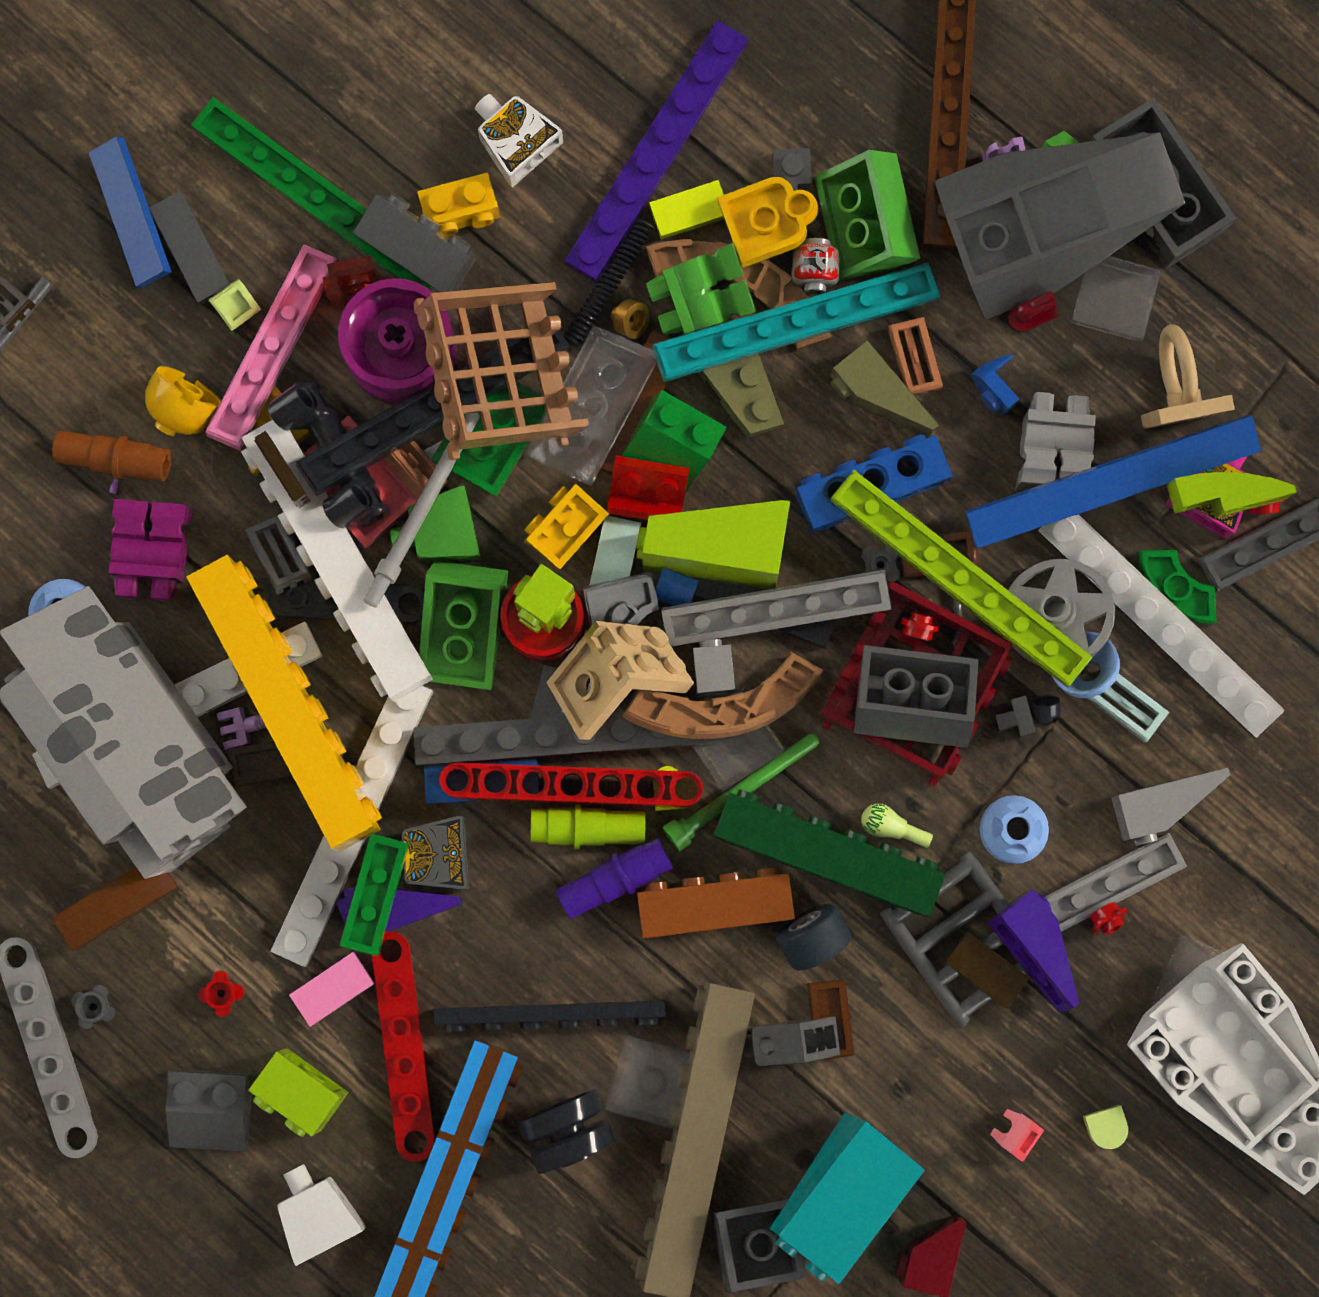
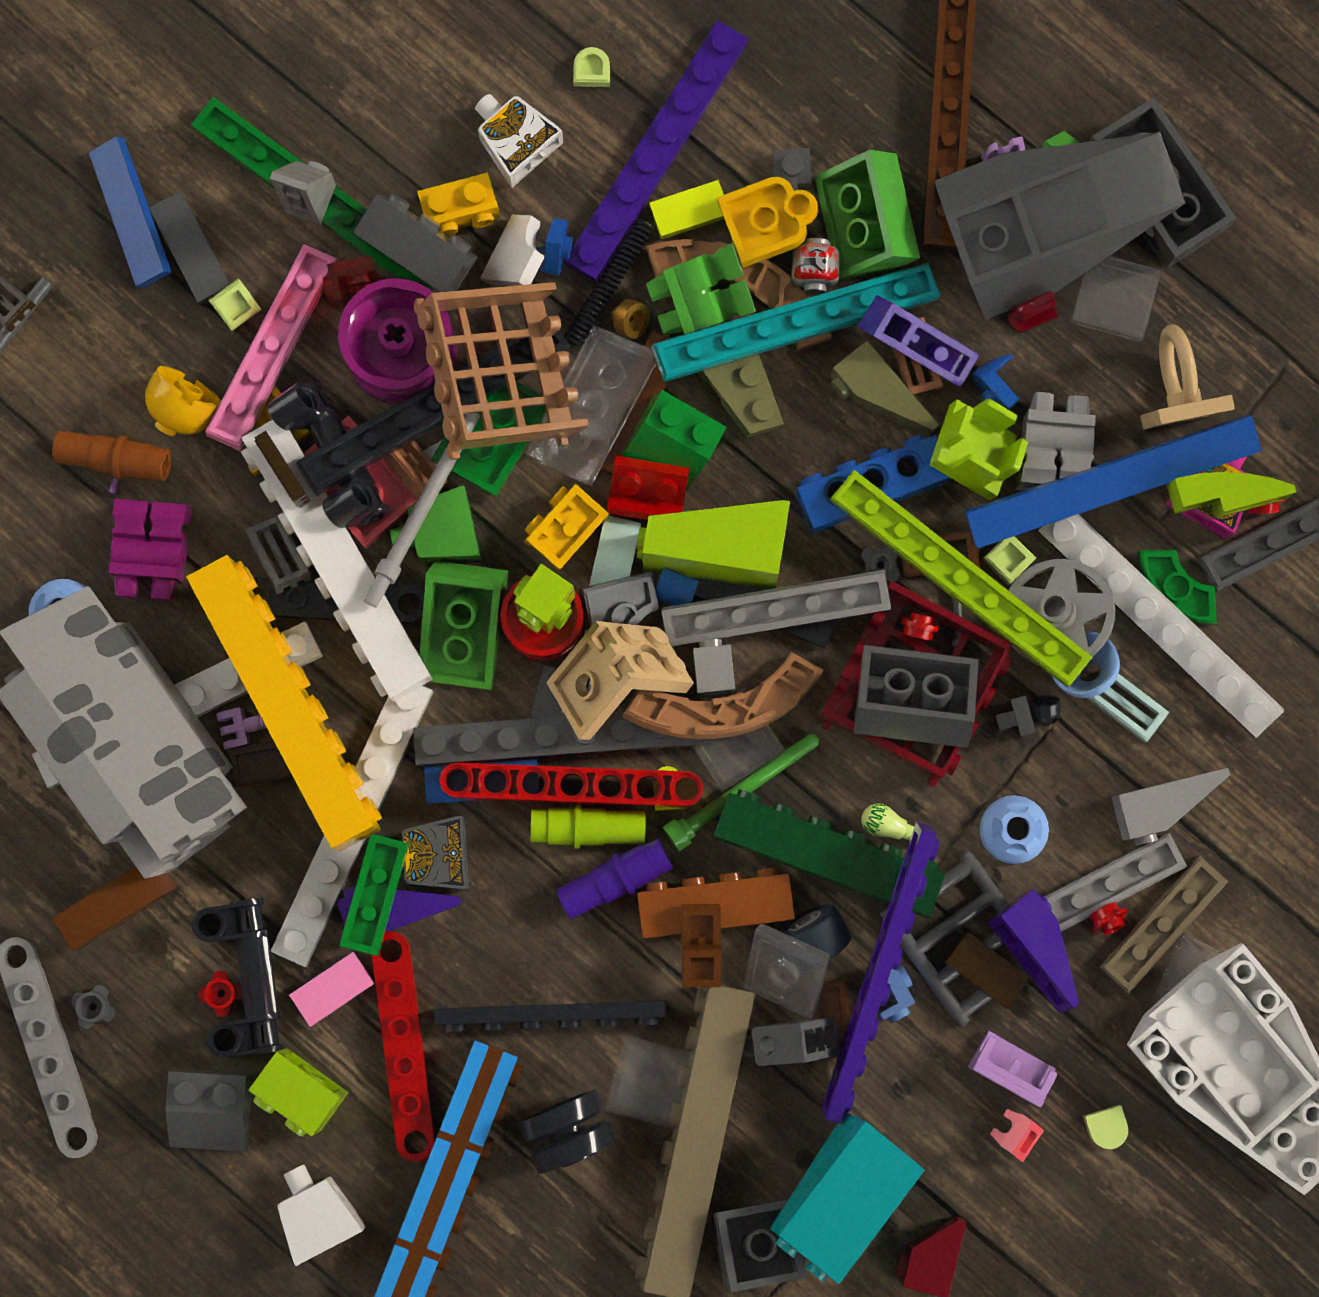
(255, 978): none -> black piece
(304, 189): none -> light grey slope
(515, 255): none -> white tile
(557, 248): none -> blue plate
(591, 68): none -> yellowish green tile
(701, 945): none -> reddish brown slope
(786, 971): none -> clear tile
(885, 957): none -> dark purple plate
(900, 994): none -> medium blue bracket
(918, 340): none -> dark purple slope
(978, 447): none -> lime panel
(1009, 559): none -> yellowish green tile
(1013, 1069): none -> lavender hinge
(1163, 924): none -> dark tan tile

